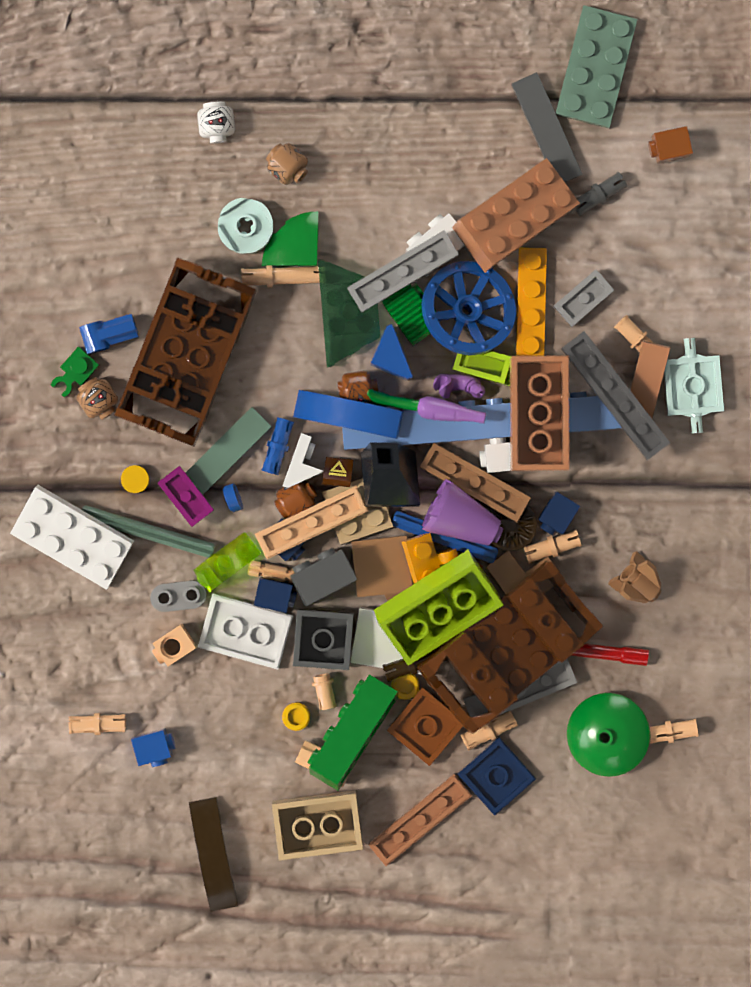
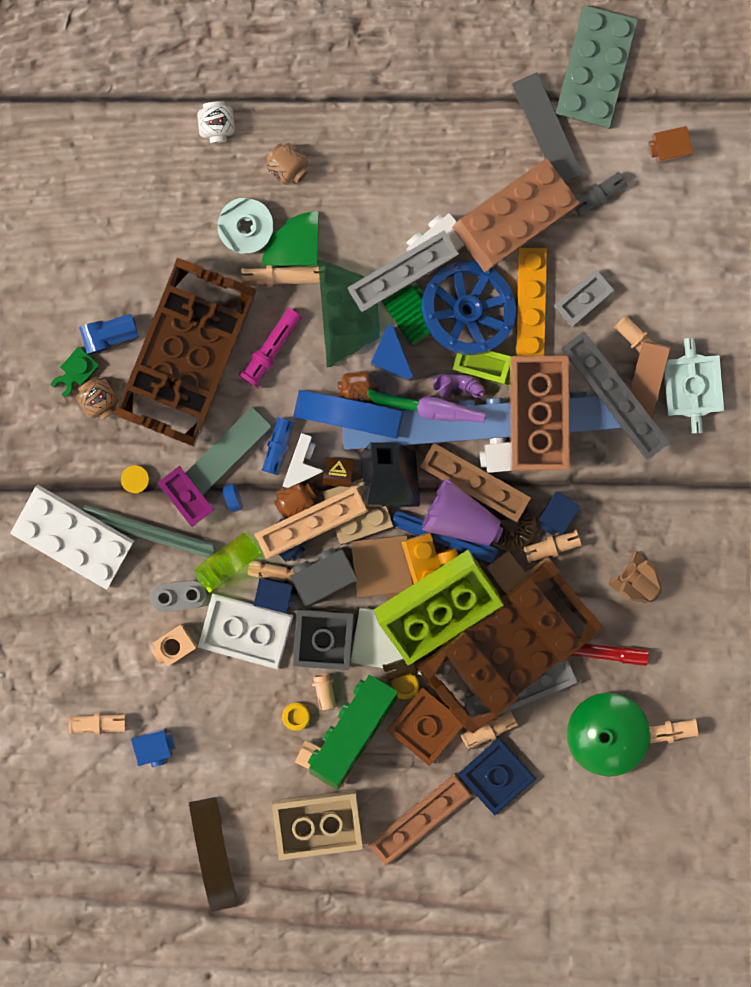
(265, 362): none -> dark pink pin

